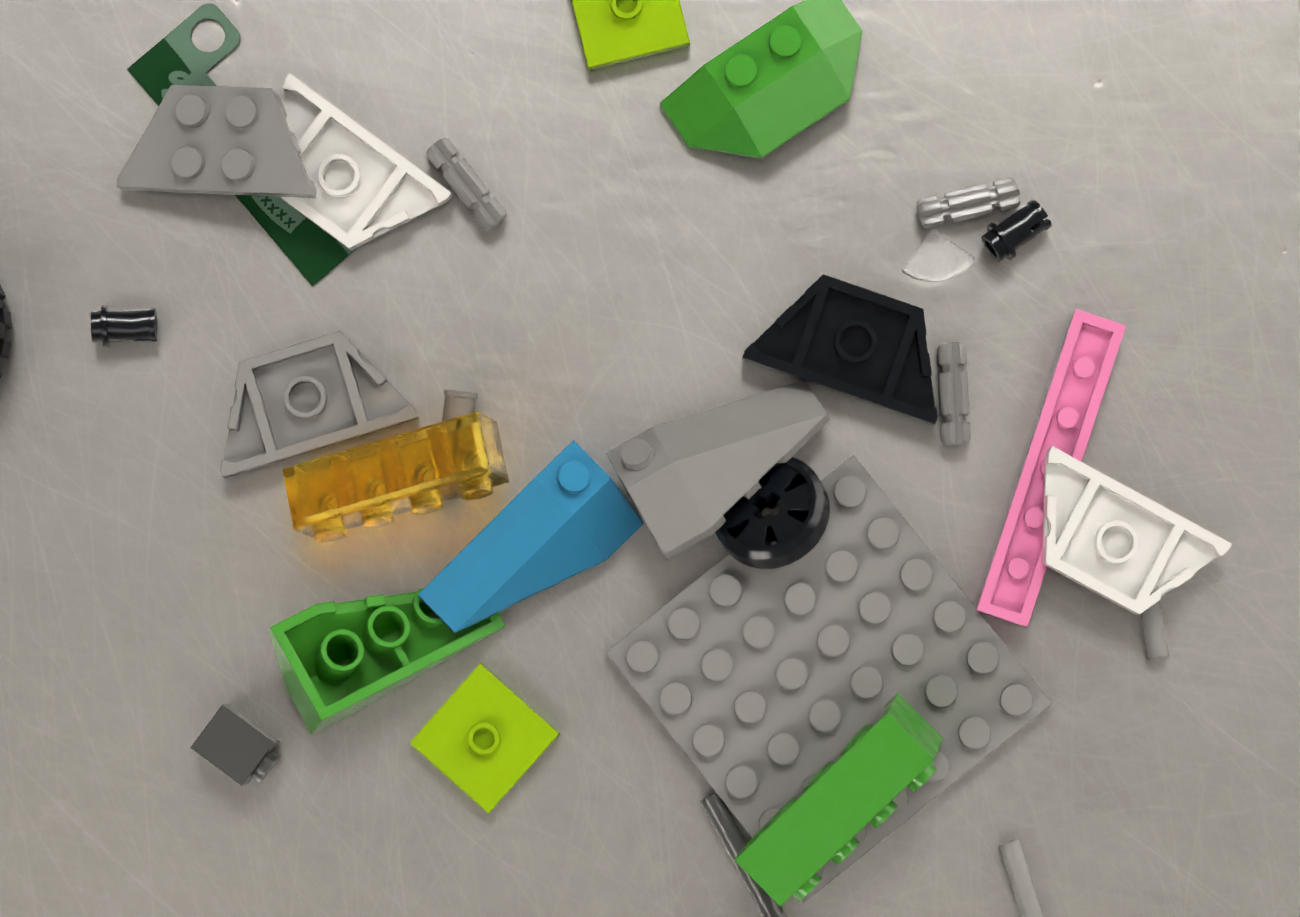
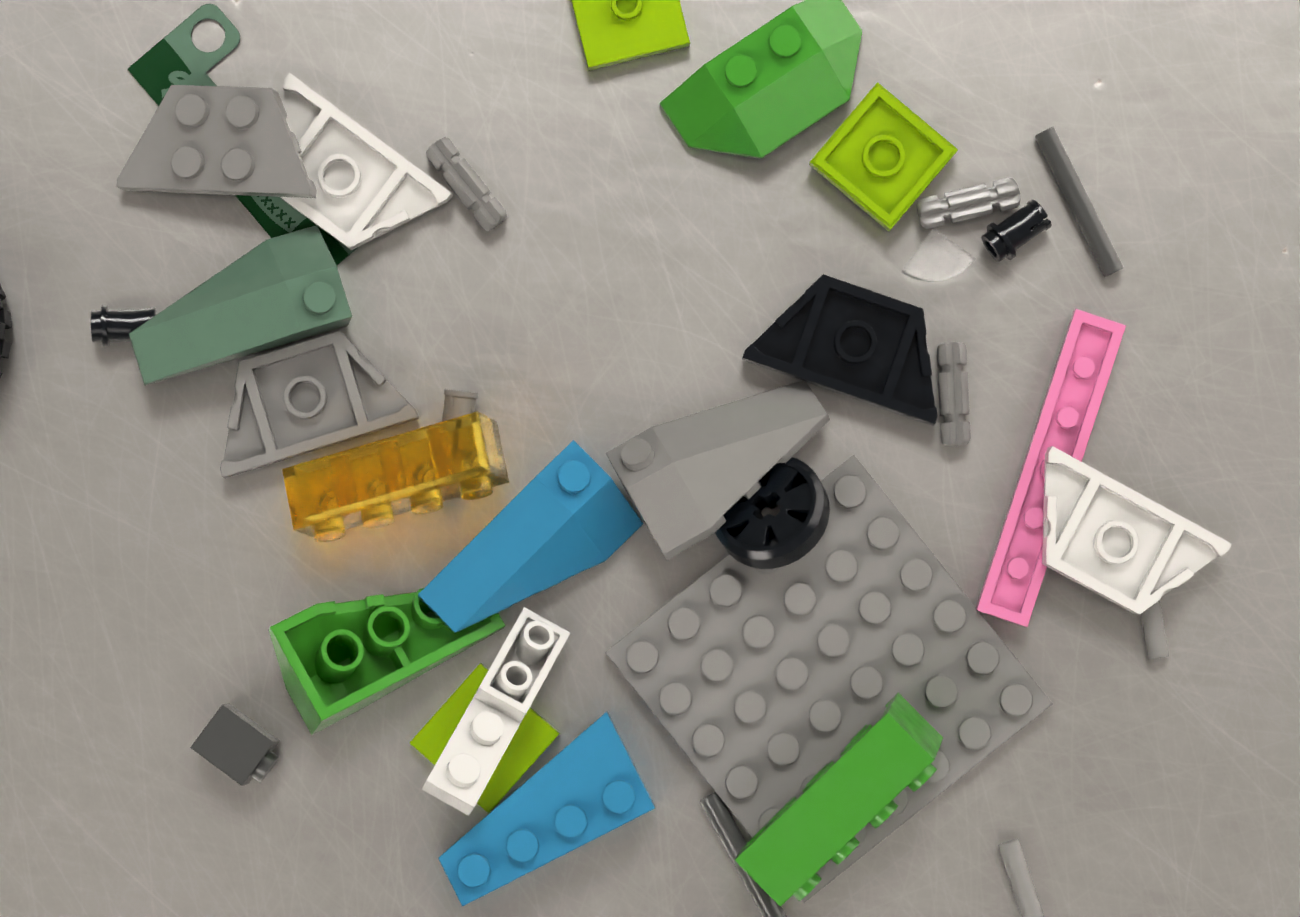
(258, 302): none -> sand green wedge
(496, 711): none -> white slope
(561, 807): none -> dark azure wedge
(883, 156): none -> lime plate
(1079, 202): none -> dark grey piece

